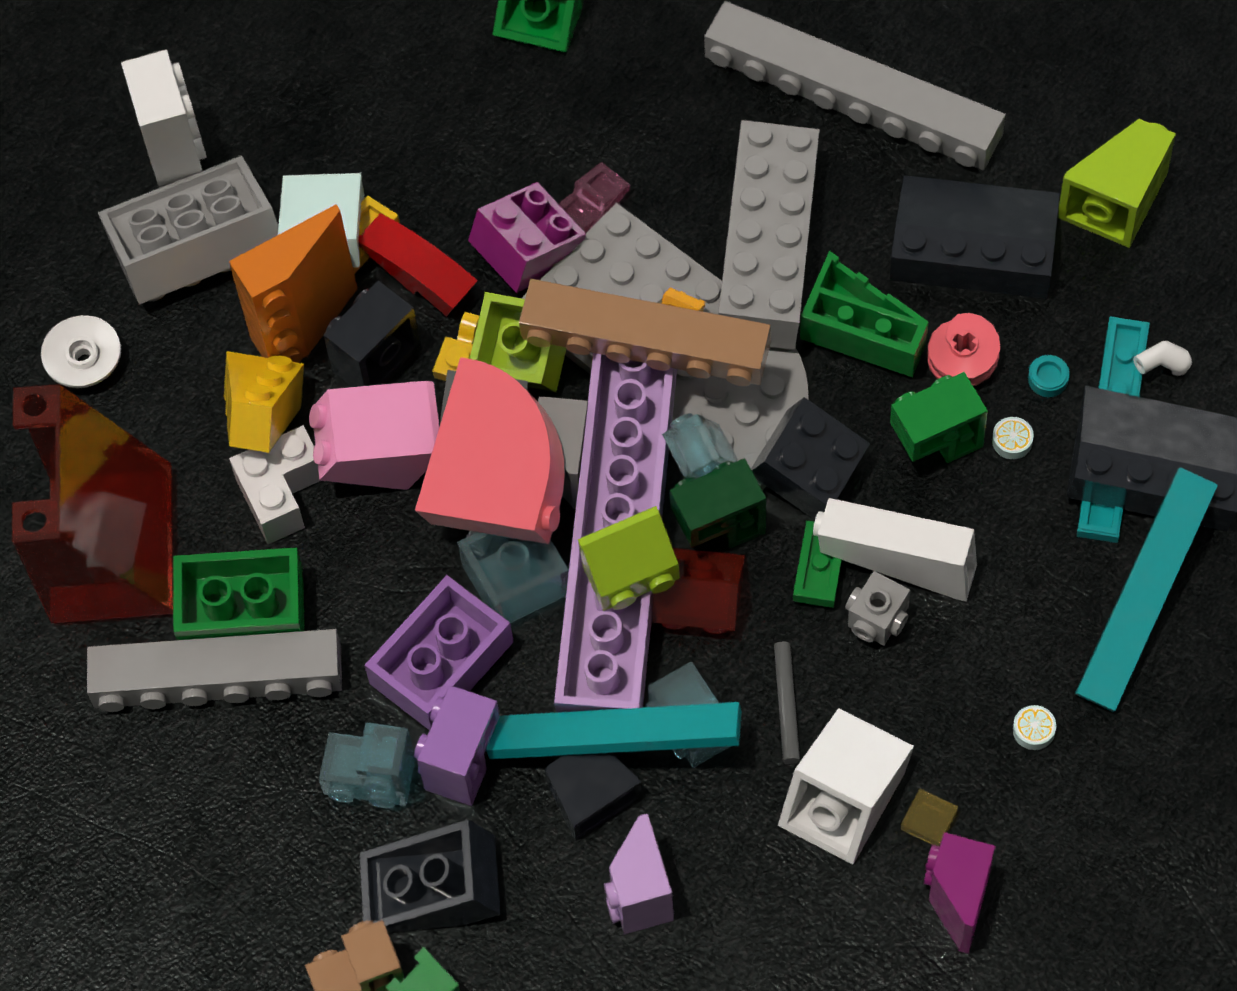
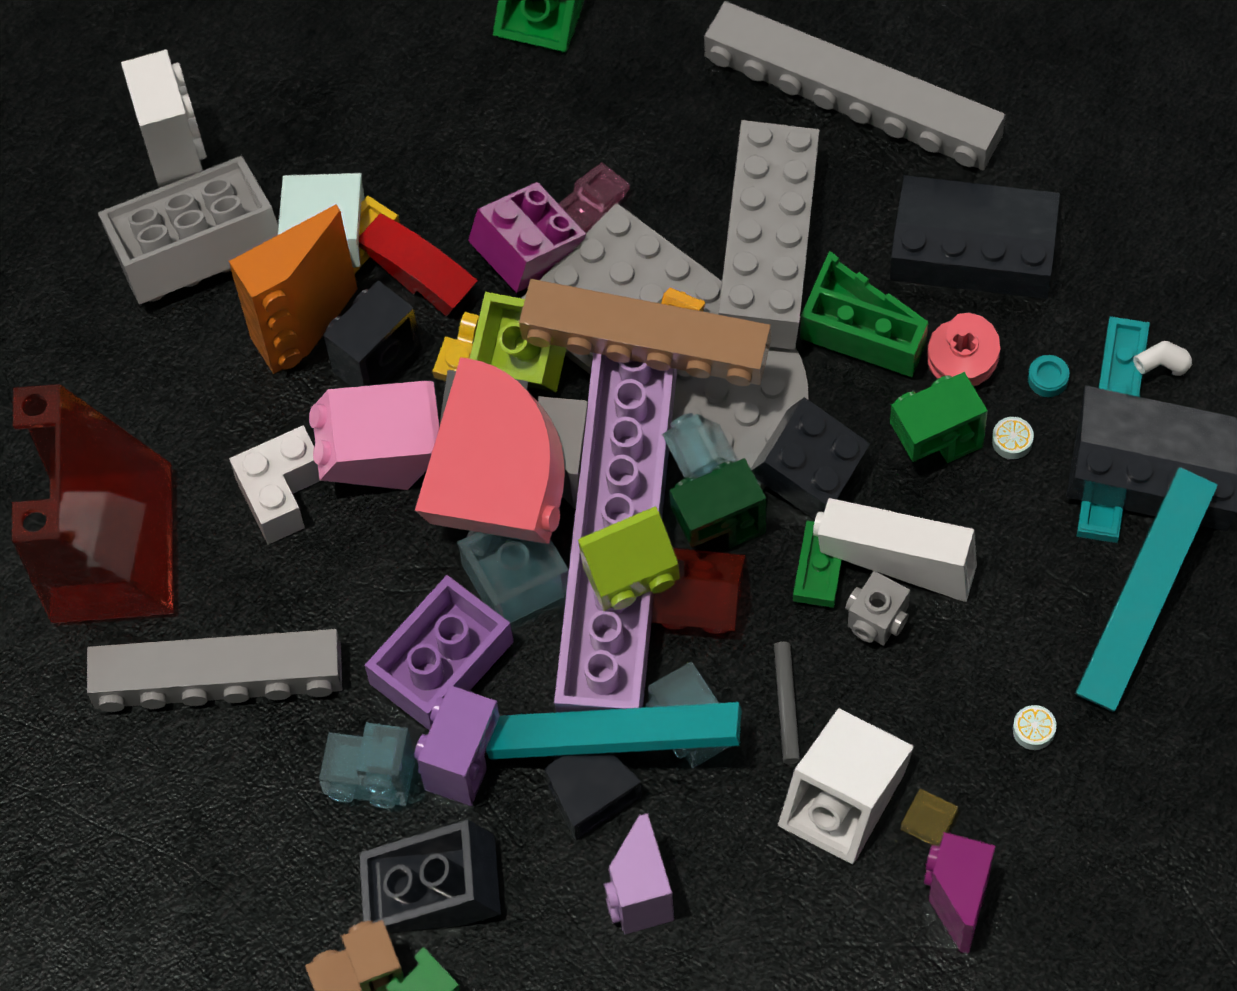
(76, 338): white dish -> none
(238, 593): green brick -> none
(260, 398): yellow wedge -> none
(1118, 182): lime slope -> none

